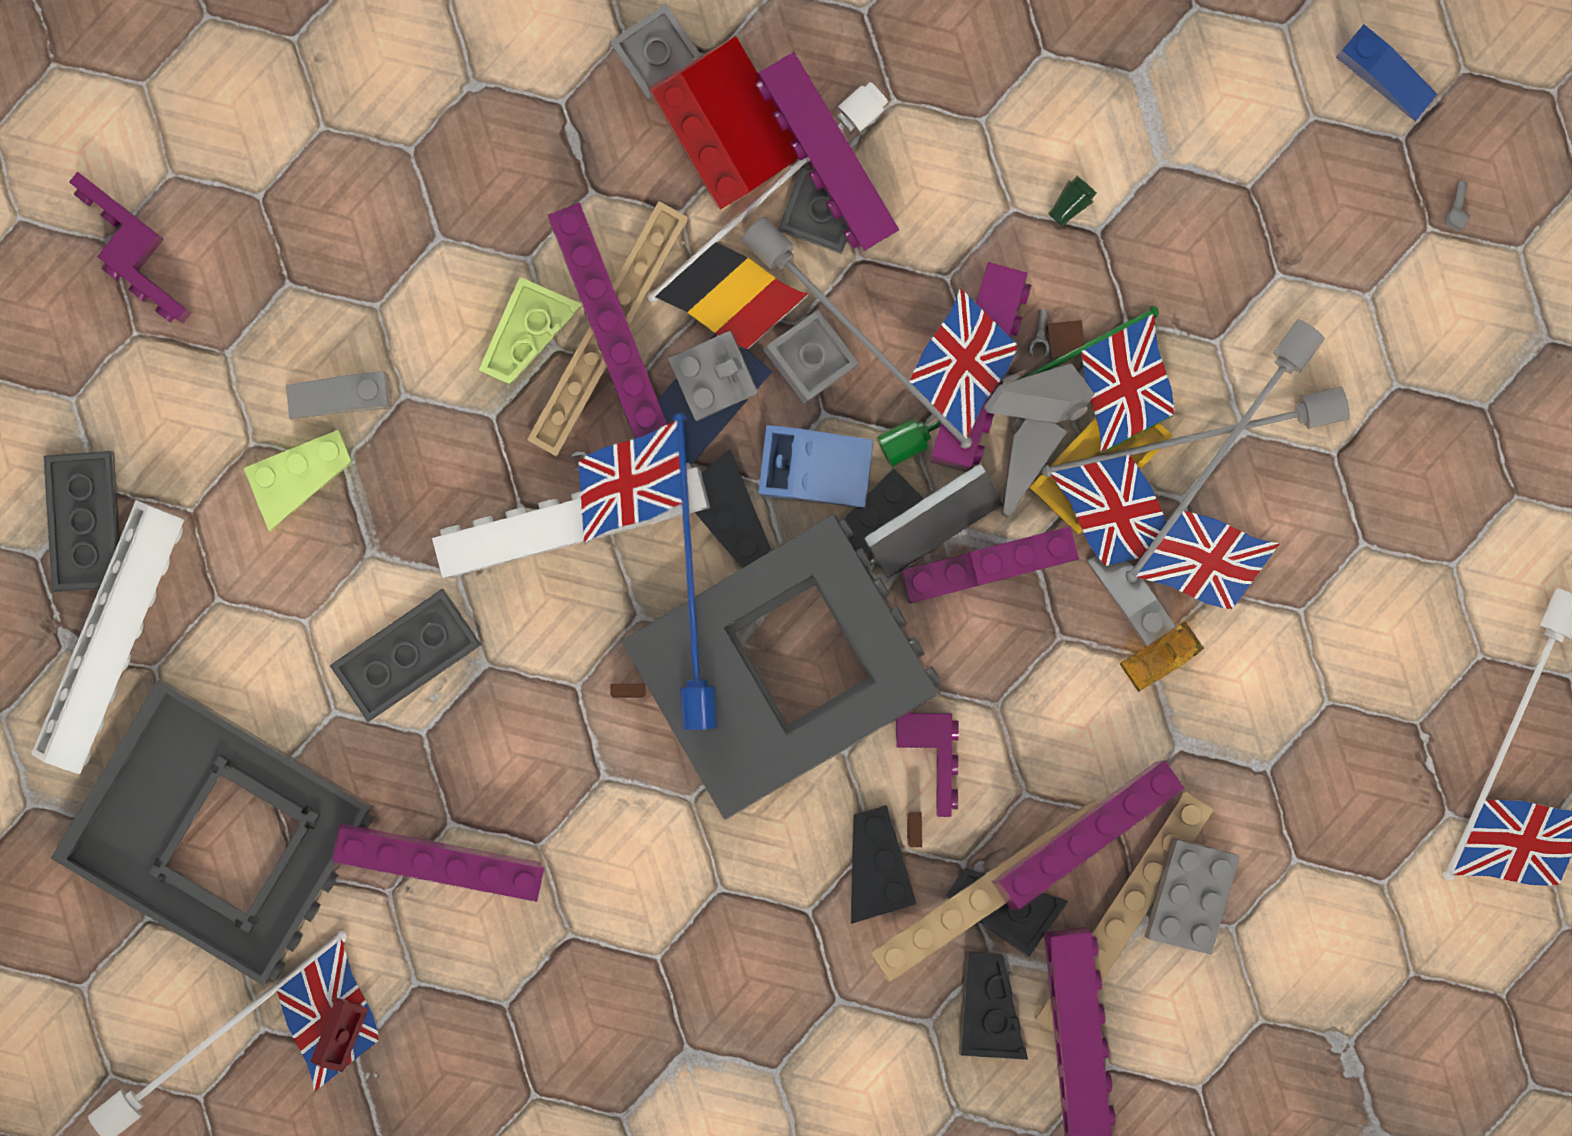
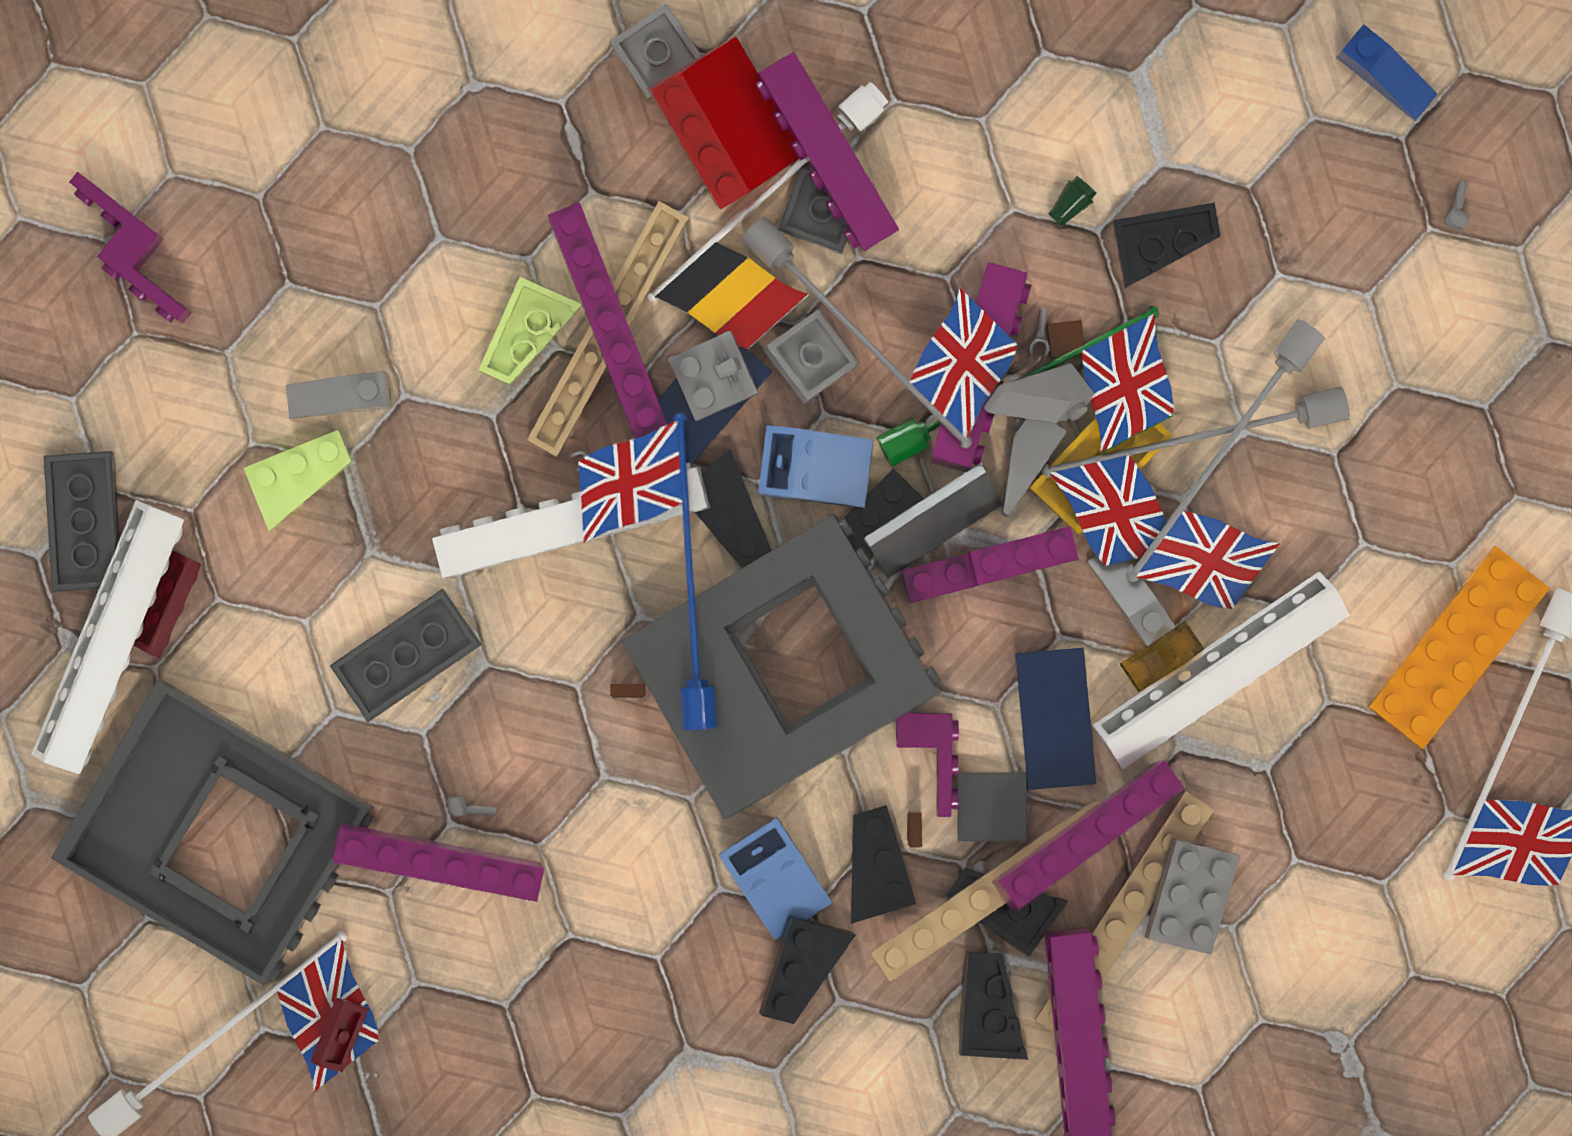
(168, 605): none -> dark red plate
(458, 807): none -> light grey hand
(774, 877): none -> medium blue slope
(801, 966): none -> black wing
(991, 807): none -> dark grey tile
(1055, 718): none -> dark blue tile
(1162, 238): none -> black wing
(1221, 670): none -> white brick
(1458, 647): none -> light orange plate

